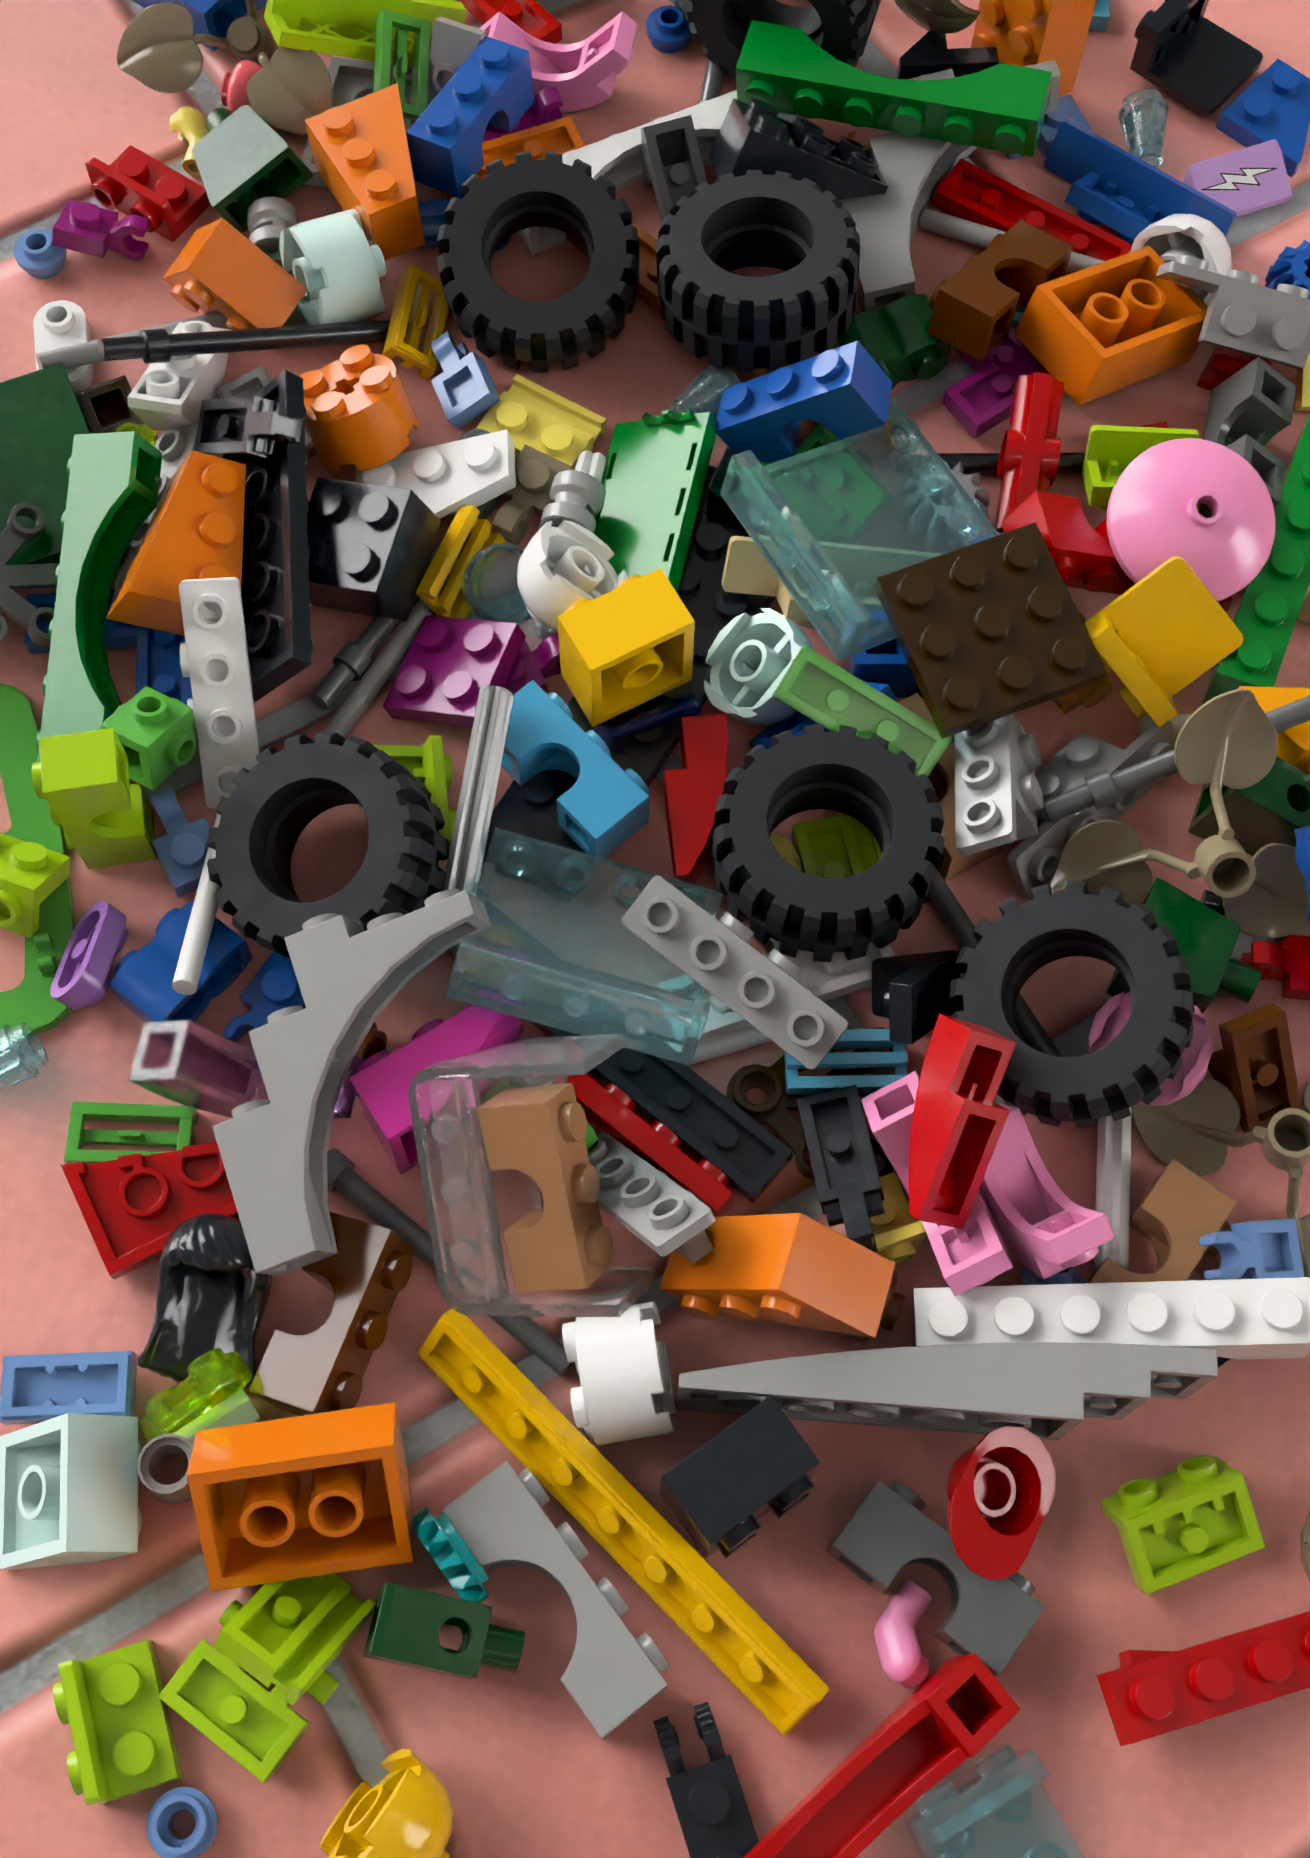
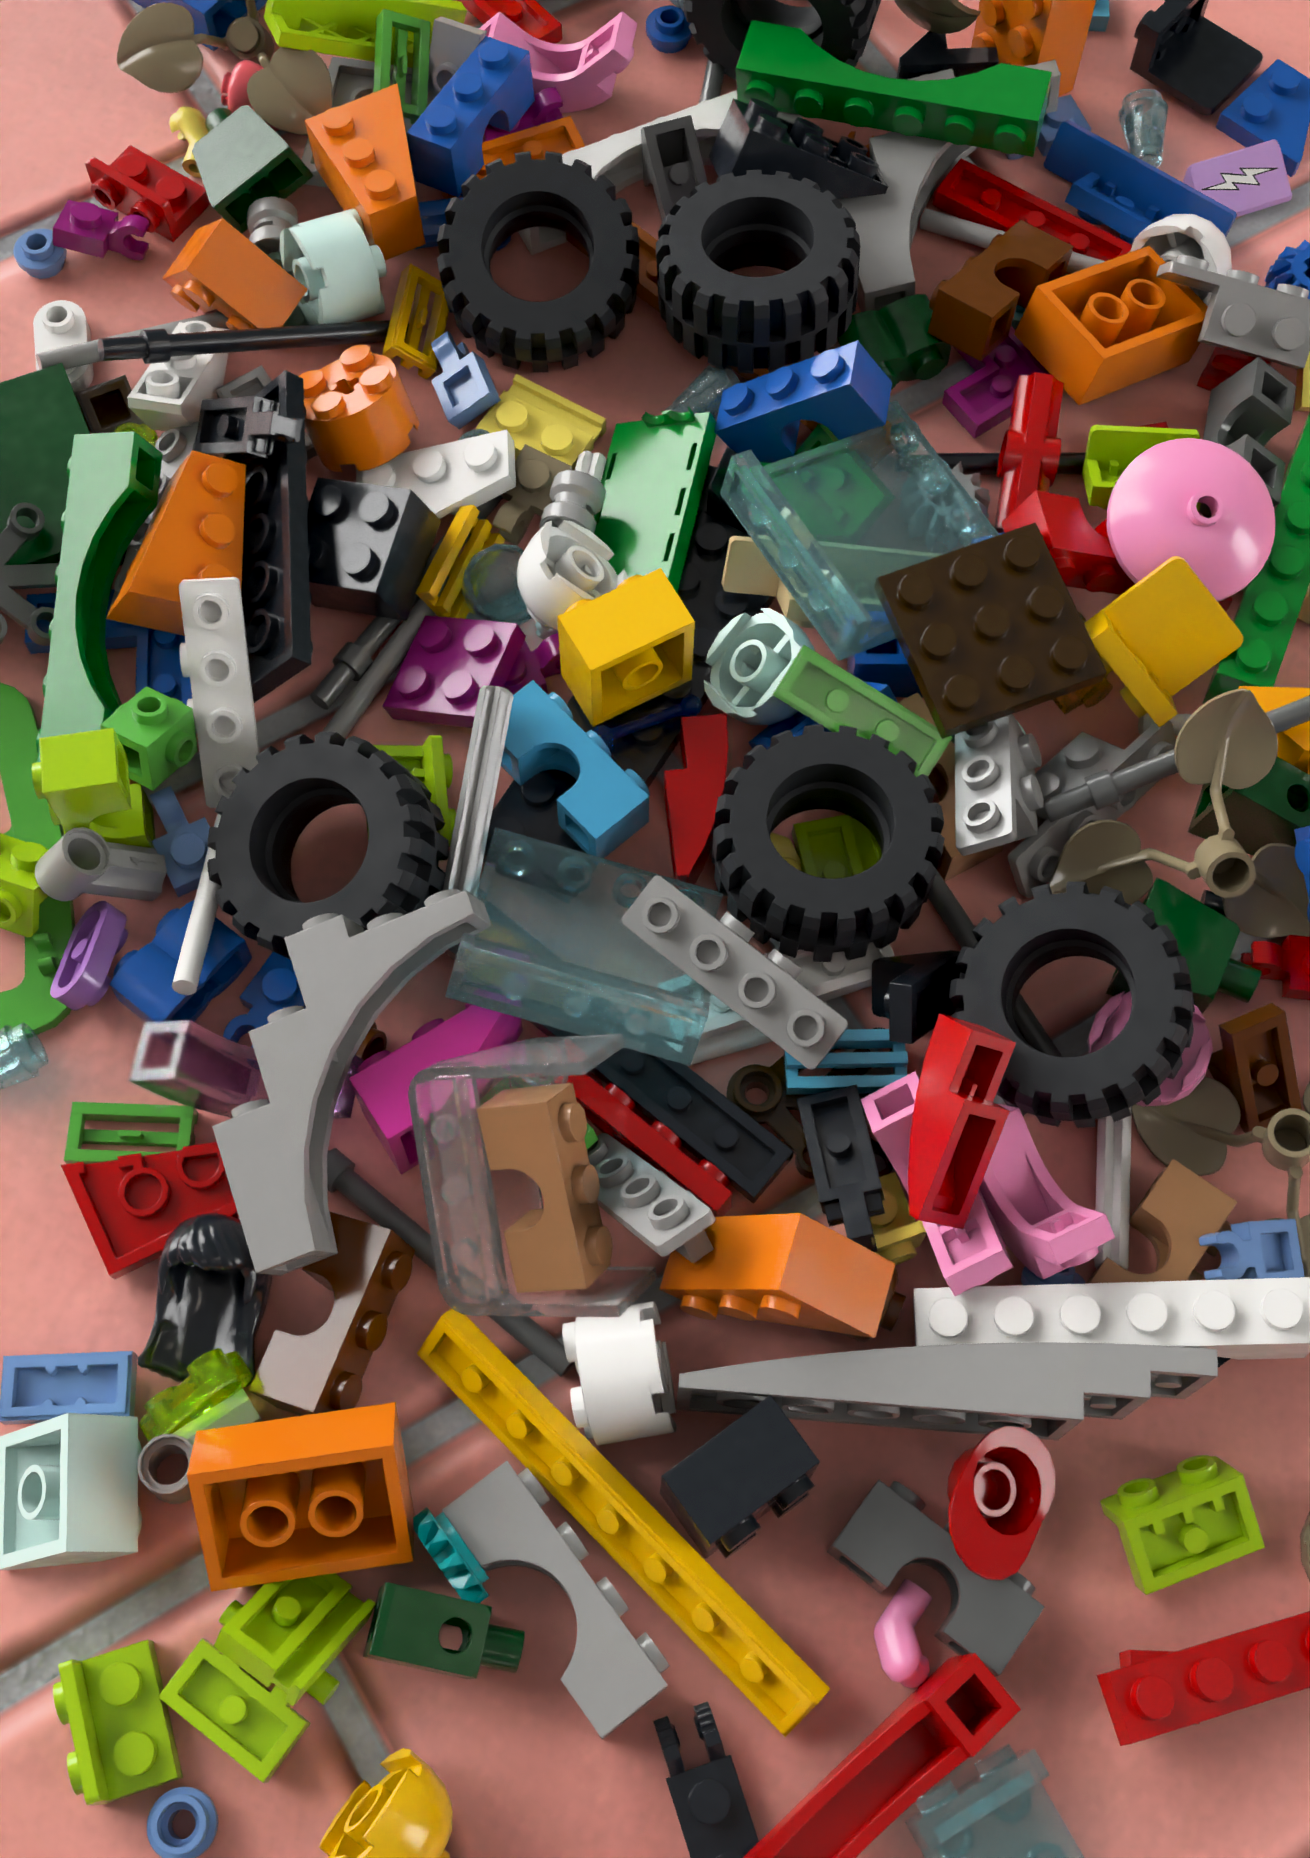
(90, 865): none -> light grey piece

